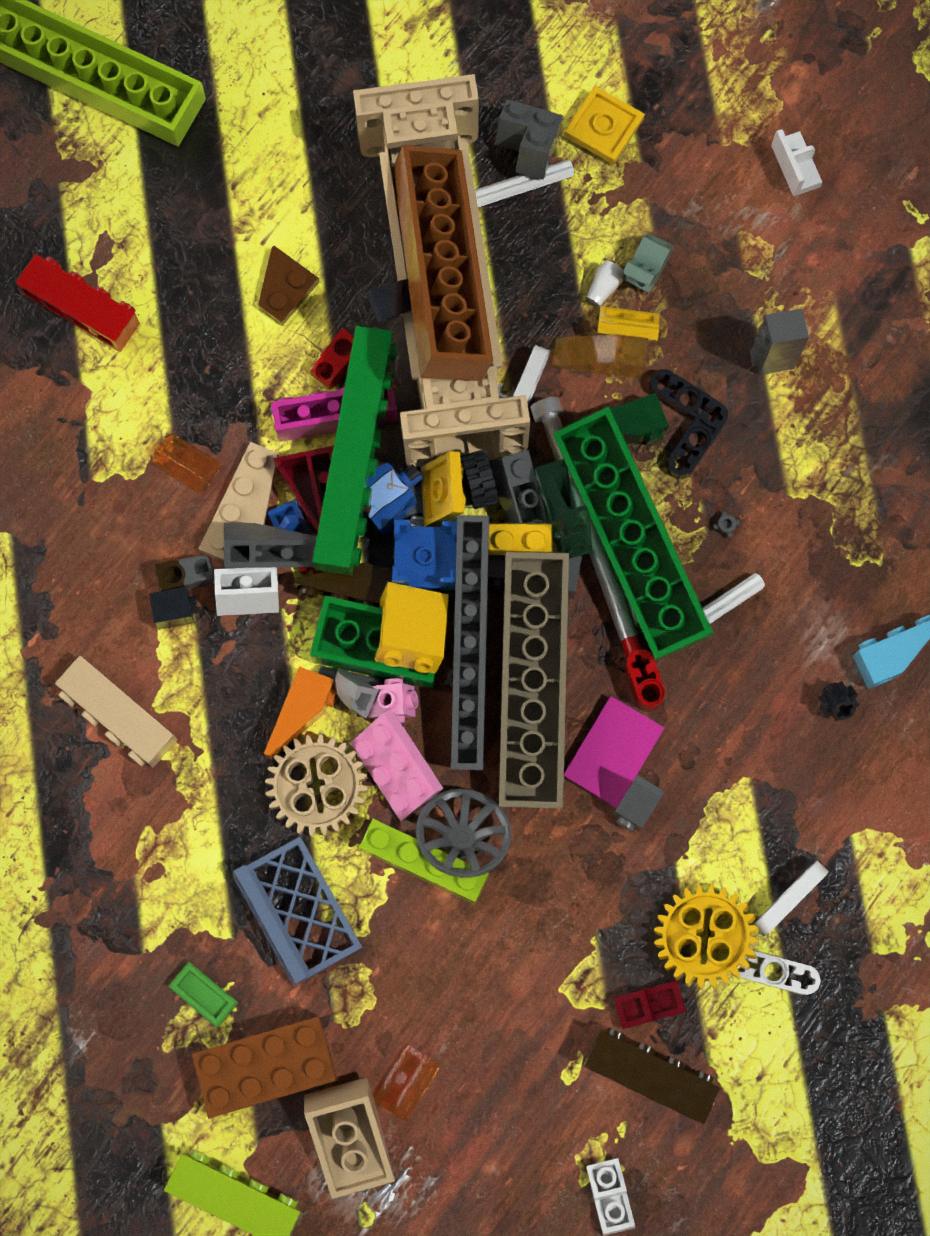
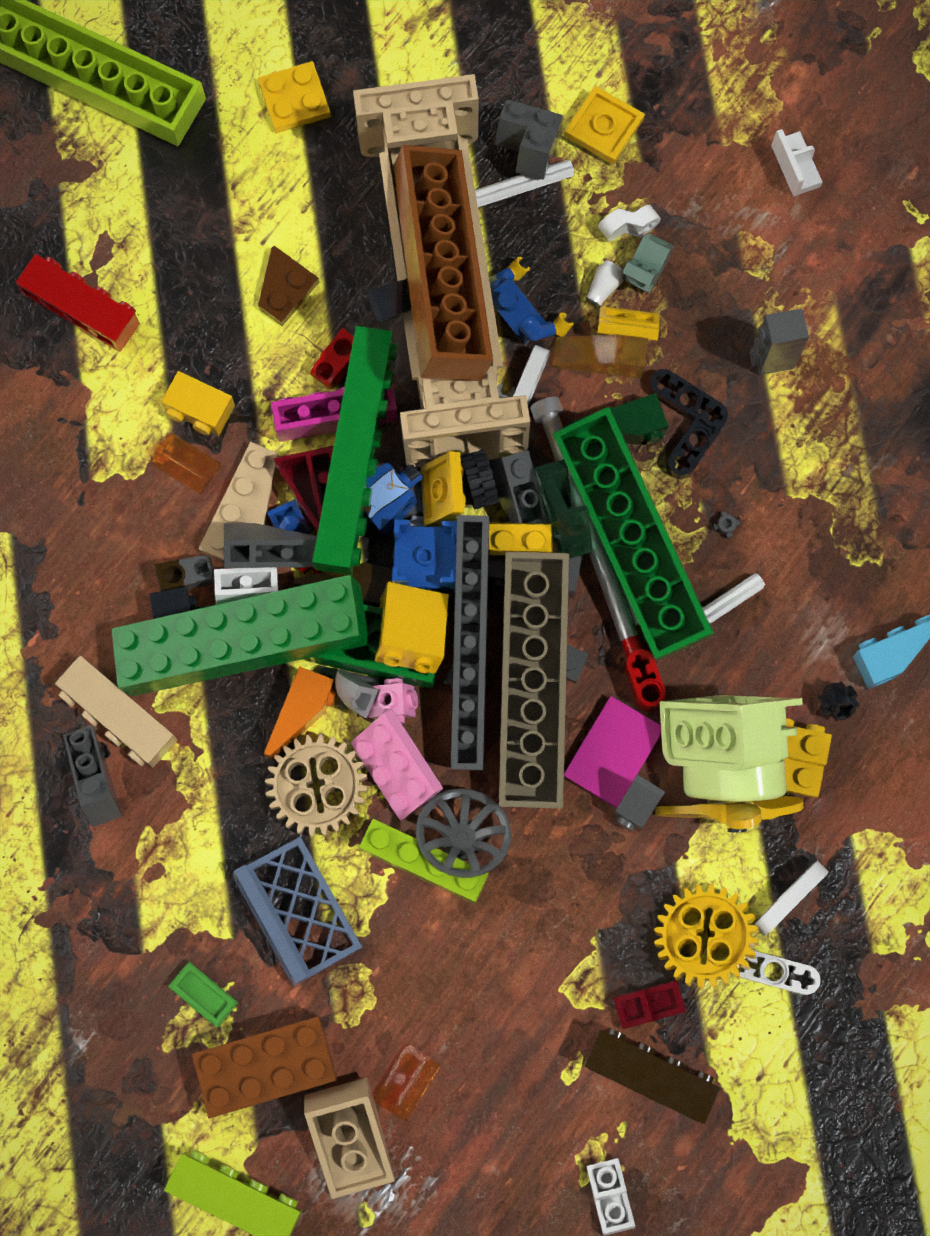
(92, 776): none -> dark grey slope
(197, 404): none -> yellow brick
(240, 636): none -> green brick
(294, 97): none -> yellow plate
(518, 310): none -> blue torso
(575, 663): none -> dark grey plate
(627, 222): none -> white piece
(730, 754): none -> yellowish green brick
(806, 759): none -> yellow plate

